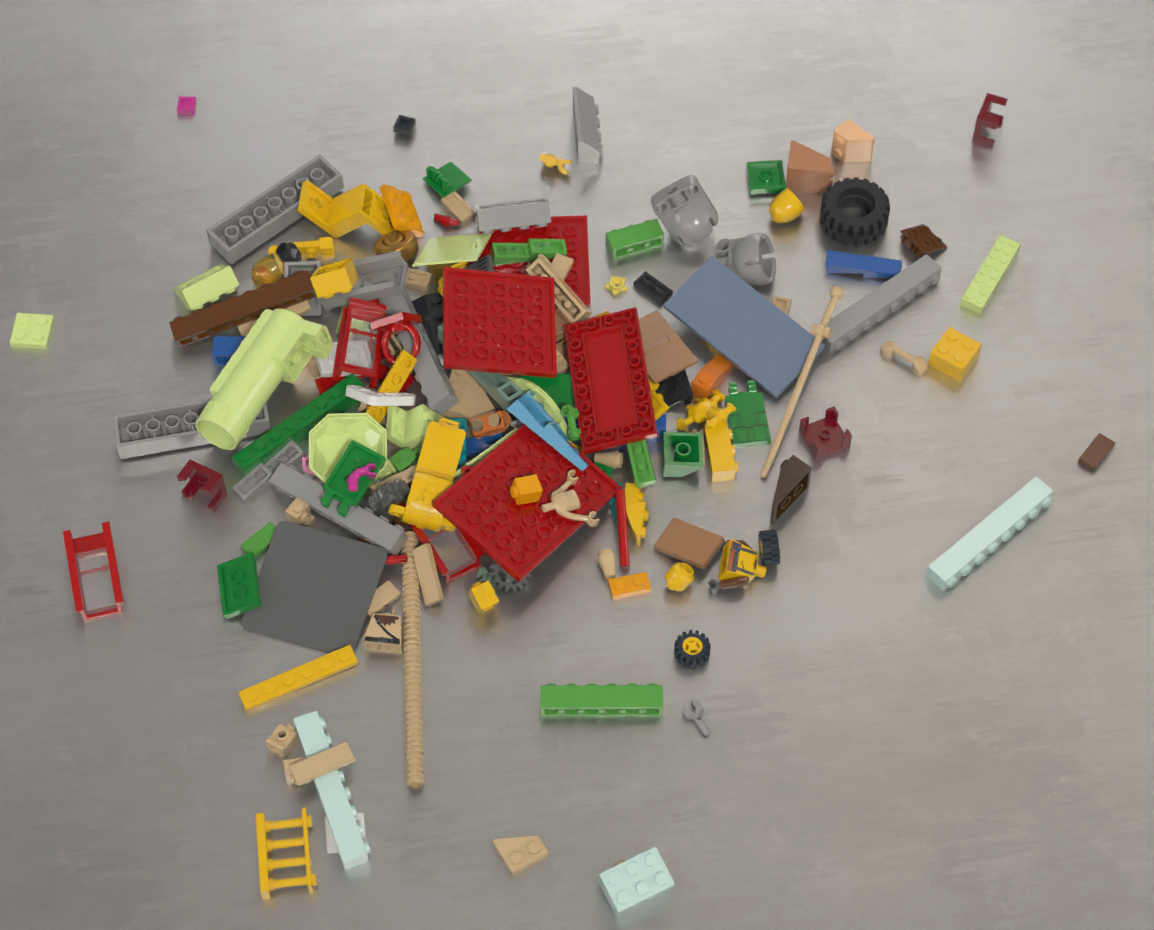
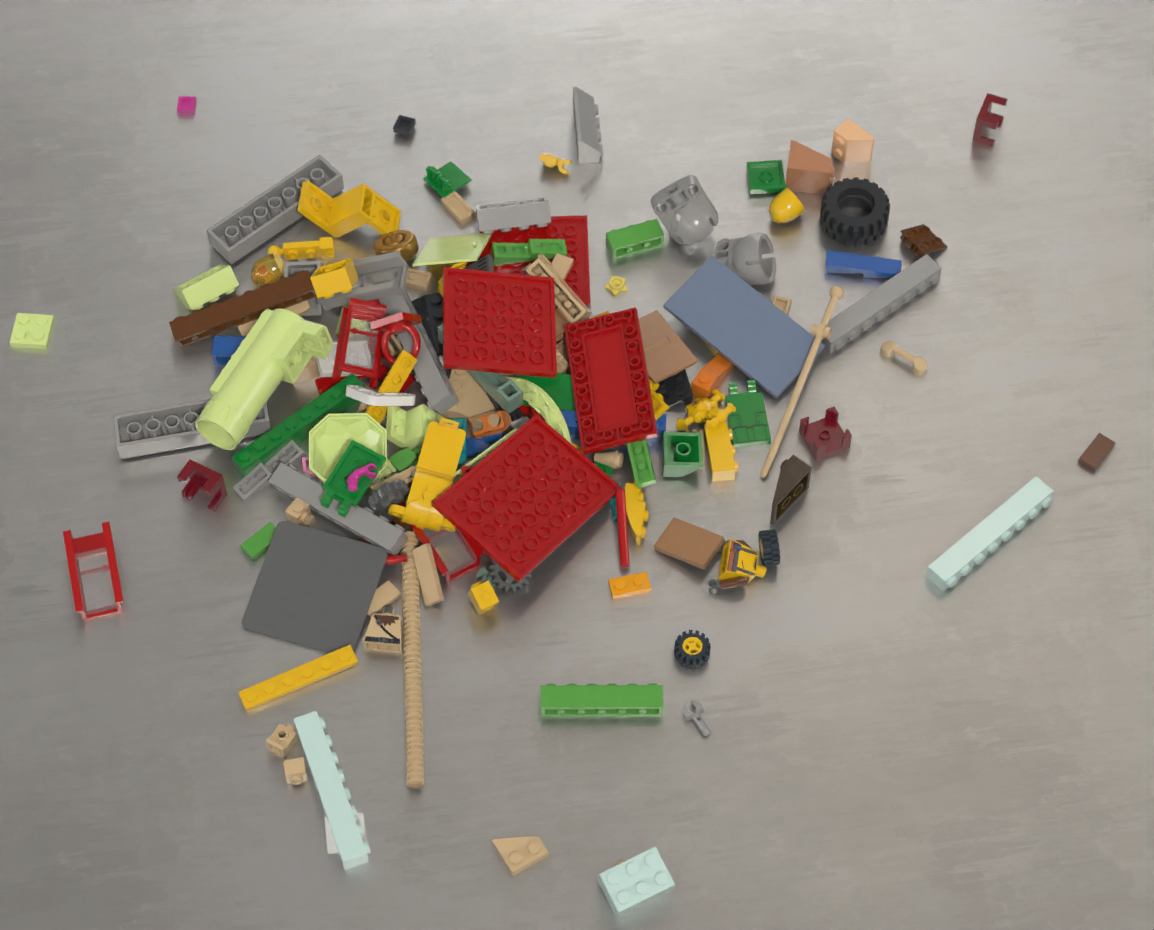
(239, 585): green plate -> none
(266, 845): yellow fence -> none
(288, 252): black rock -> none
(322, 763): tan tile -> none
(401, 210): light orange plate -> none
(446, 220): red bar -> none
(526, 489): light orange brick -> none
(539, 421): dark azure wedge -> none
(567, 501): tan piece -> none
(571, 414): bright green bar -> none
(607, 562): tan cone -> none
(650, 290): black tile -> none
(679, 576): yellow head -> none
(954, 354): yellow brick -> none
(990, 274): yellowish green piece -> none

